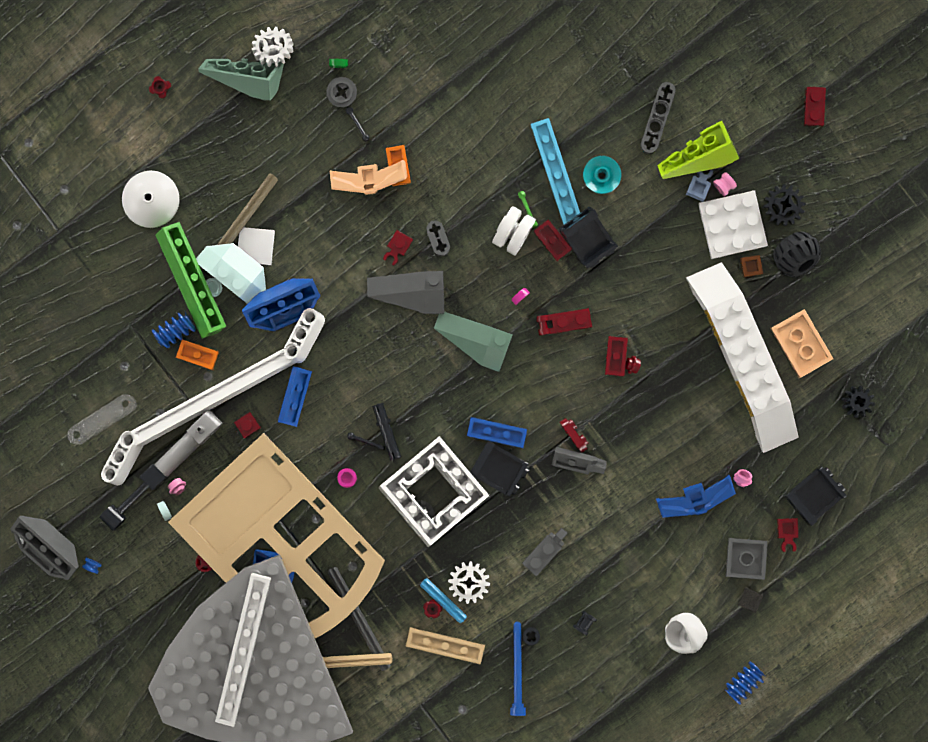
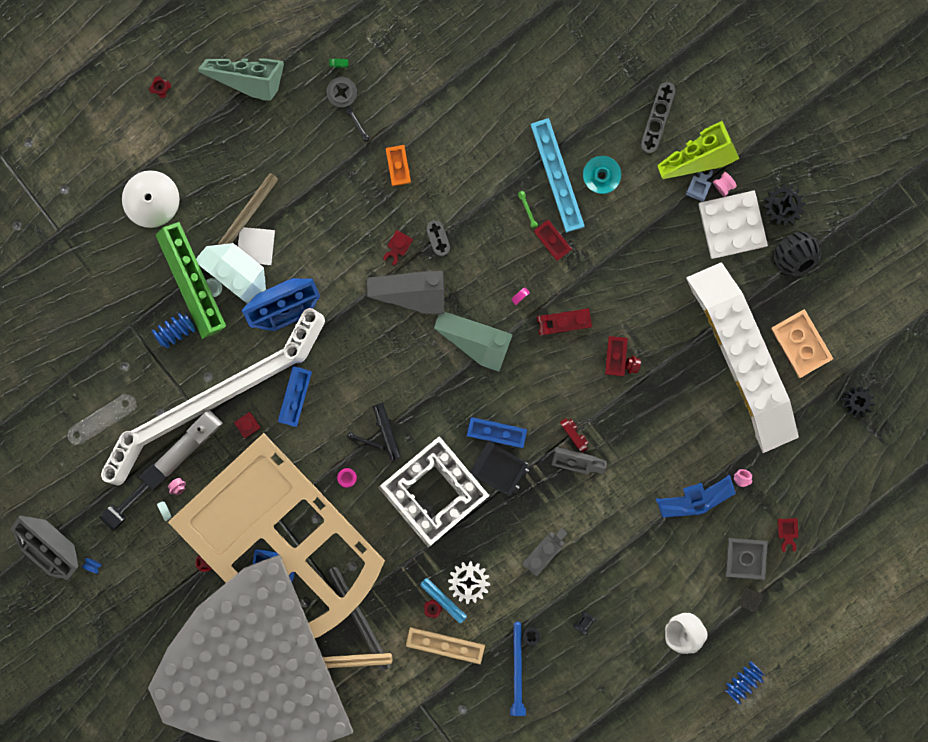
(197, 354): orange plate -> none
(243, 649): white plate -> none
(272, 46): white gear -> none
(368, 179): light nougat plate -> none
(513, 230): white wheel -> none
(588, 238): black panel -> none
(751, 266): reddish brown plate -> none
(814, 106): dark red plate -> none
(815, 495): black panel -> none

